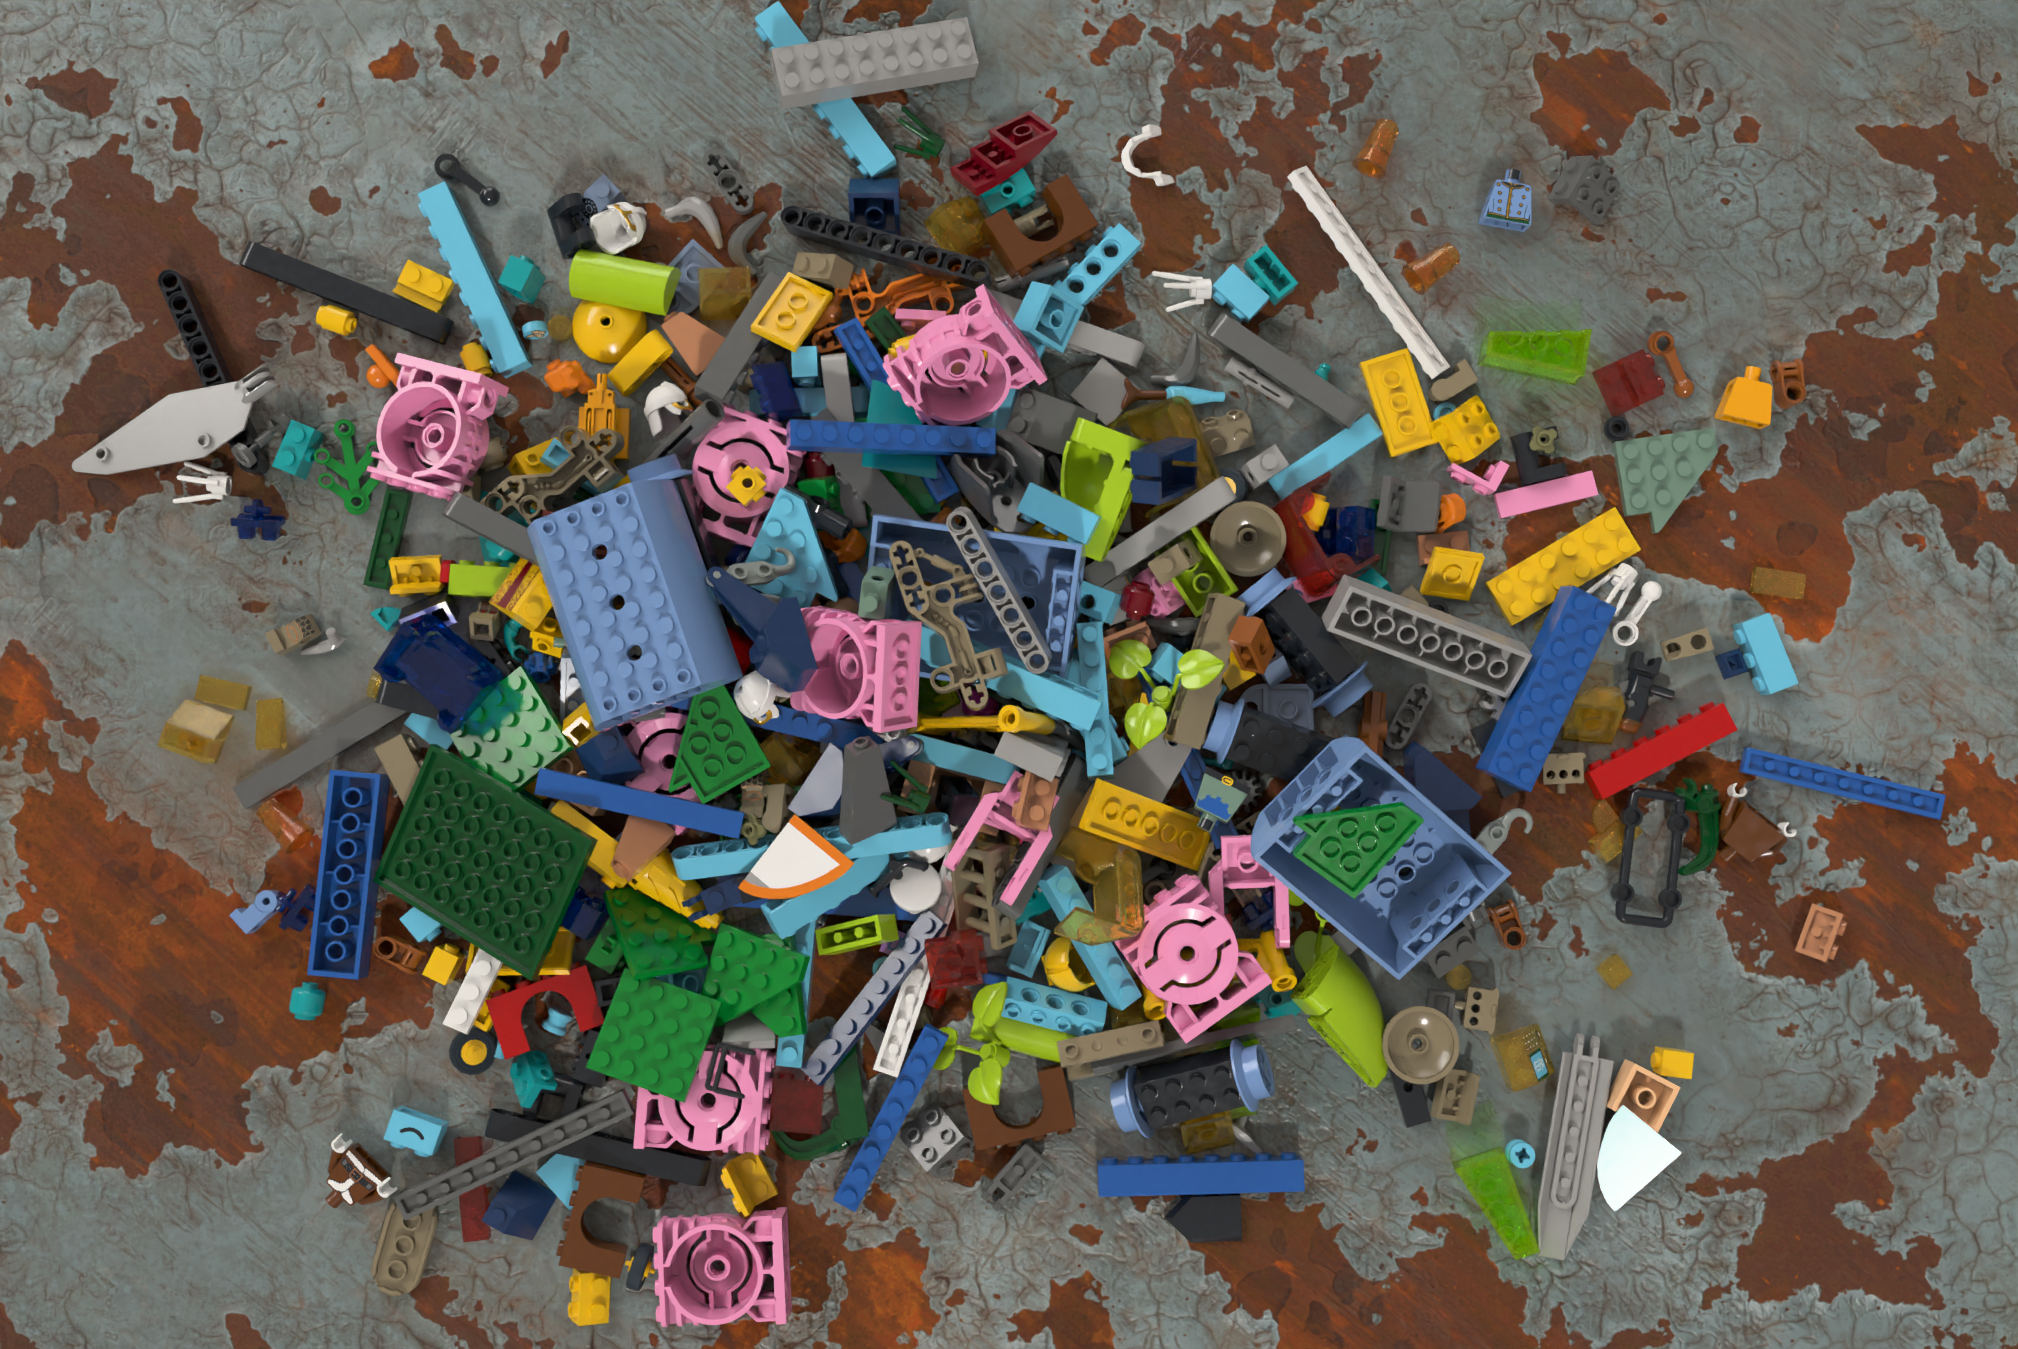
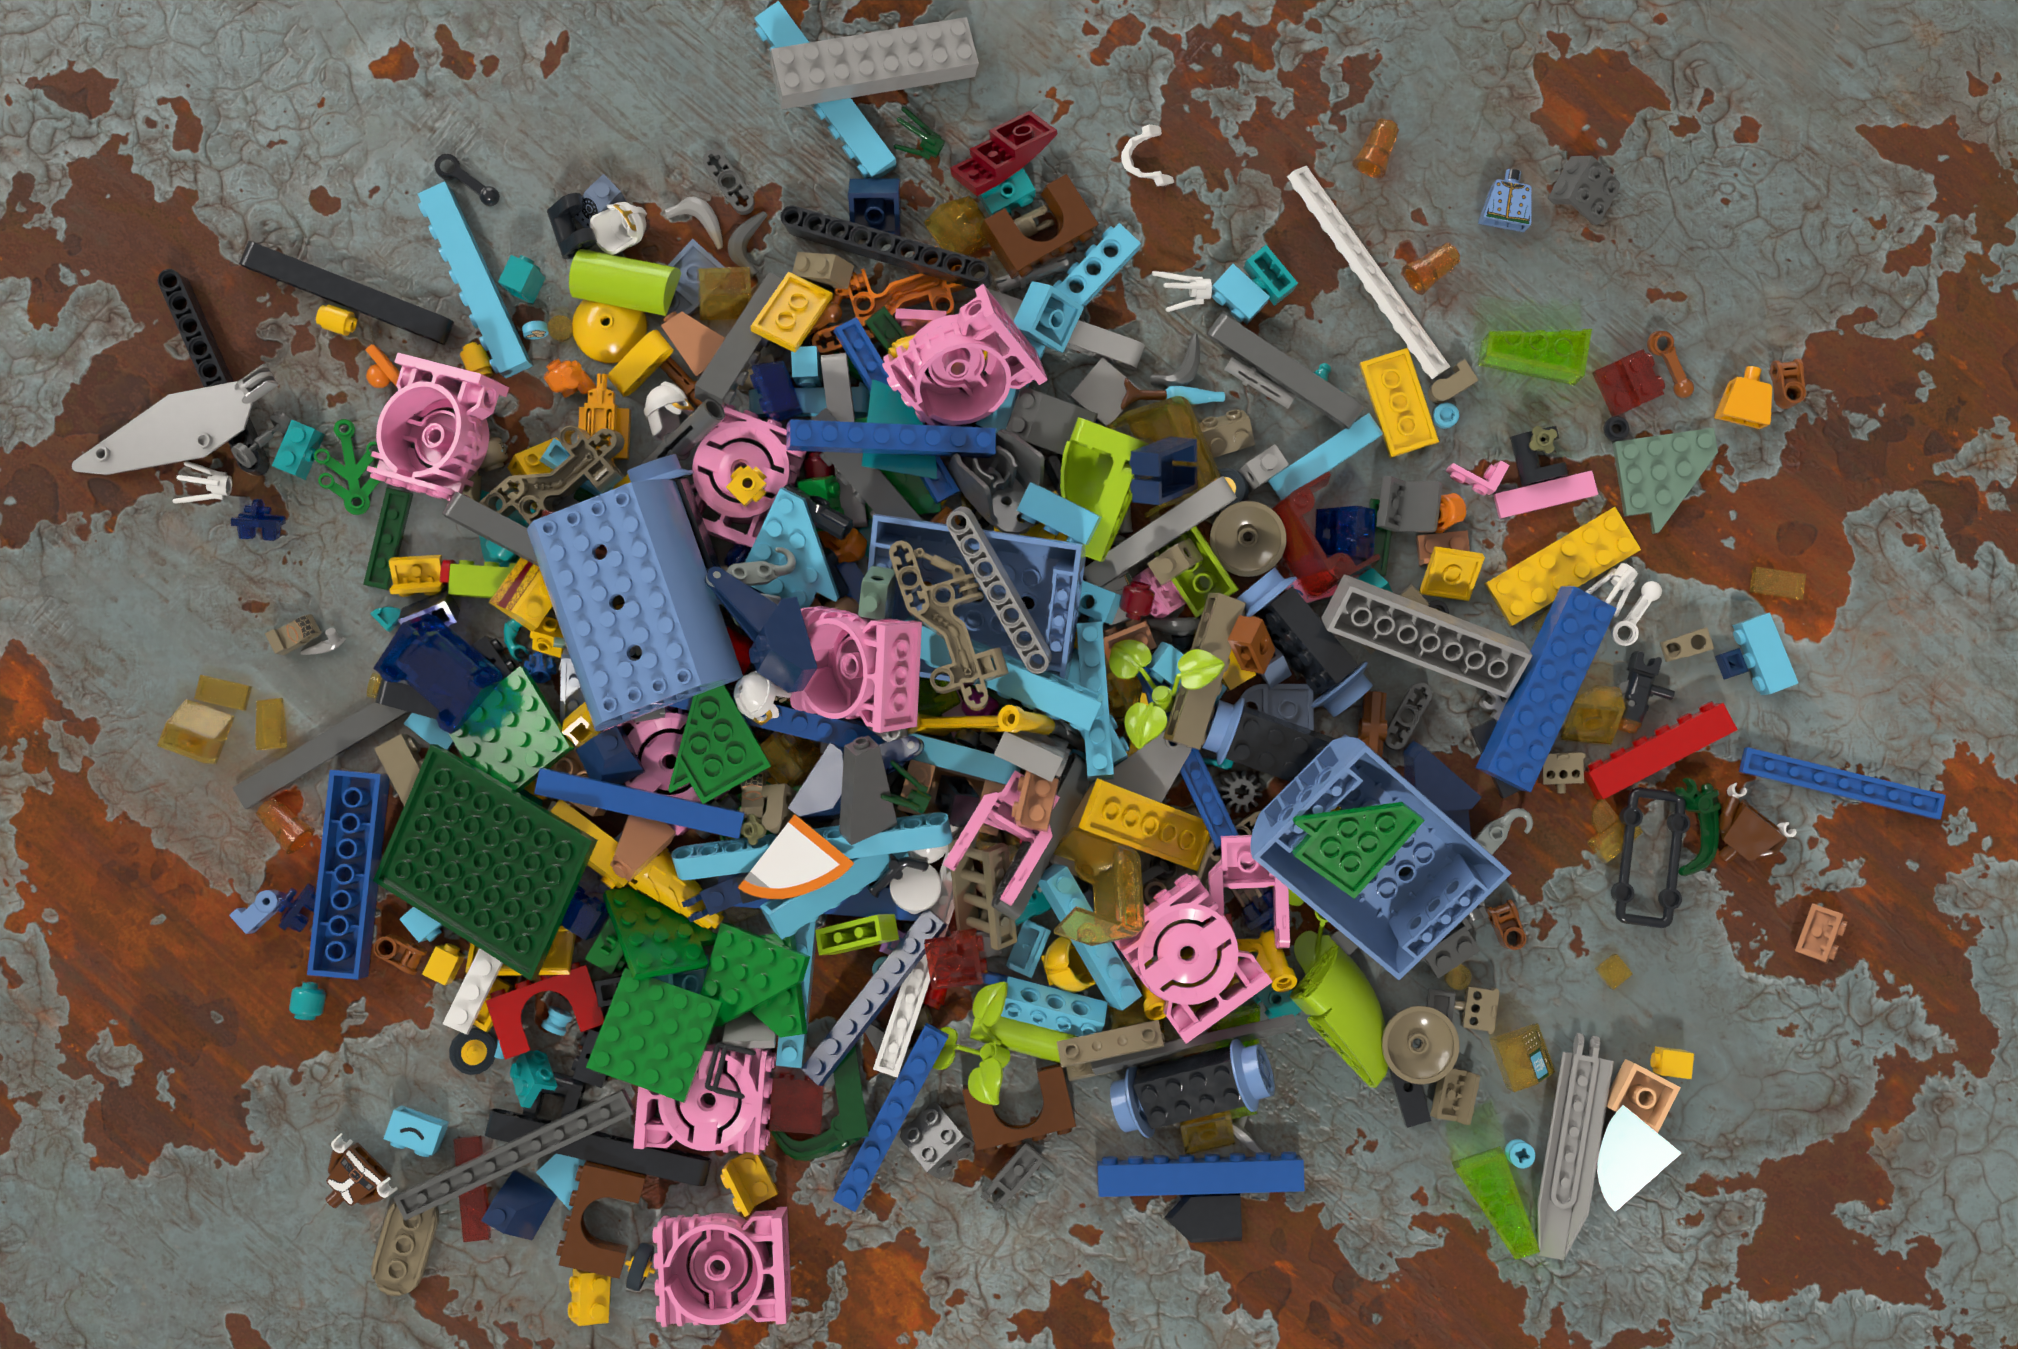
(423, 286): yellow plate -> none
(485, 618): dark tan leg -> none
(1218, 798): torso -> none
(1316, 517): yellow brick -> none
(1465, 431): yellow bracket -> none

